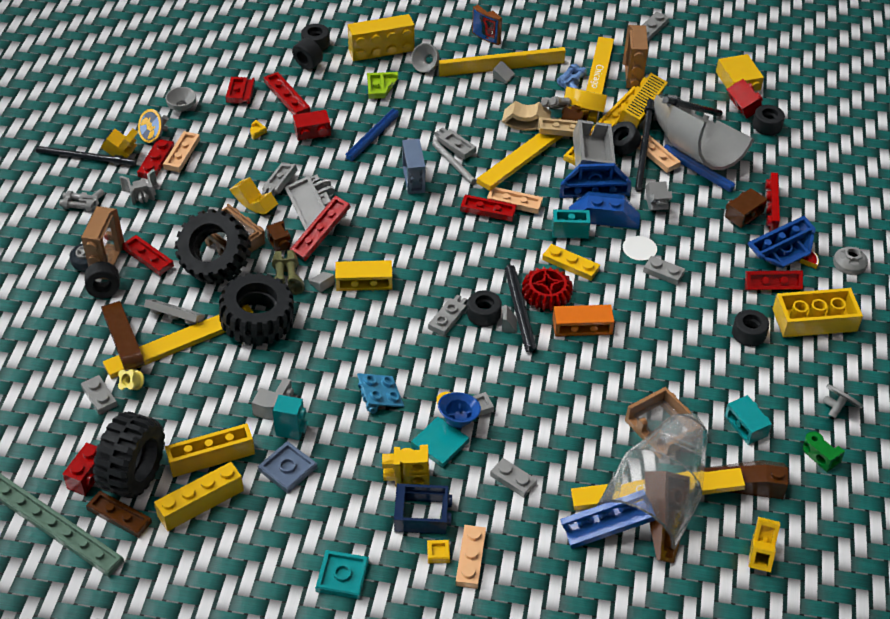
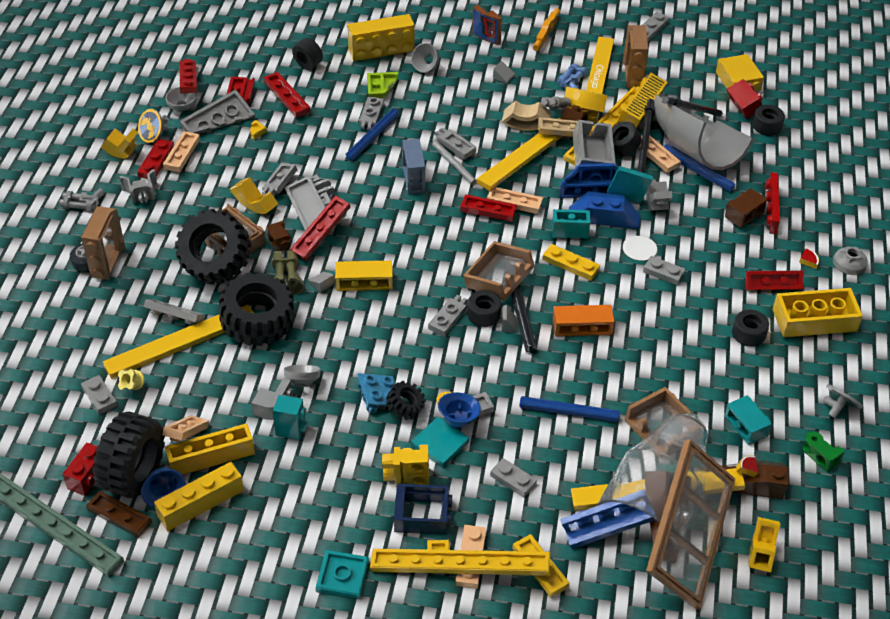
(102, 289): black tyre -> none
(117, 159): black bar -> none
(122, 336): reddish brown beam -> none
(148, 255): red plate -> none
(161, 483): none -> blue hat
(185, 428): none -> light nougat plate
(188, 77): none -> red plate
(220, 113): none -> light grey wing
(287, 467): sand blue tile -> none
(302, 374): none -> light grey piece
(311, 125): red brick -> none
(318, 33): black tyre -> none
(371, 112): none -> light grey hinge
(399, 406): none -> black tyre
(461, 562): none -> yellow tile
(499, 269): none -> medium nougat window
(512, 60): yellow tile -> none
(547, 27): none -> light orange piece
(547, 288): red gear -> none
(551, 584): none -> yellow plate
(569, 409): none -> blue axle
(630, 184): none -> teal tile
(691, 524): none -> clear door
(747, 466): none -> tile
(785, 243): blue wedge -> none

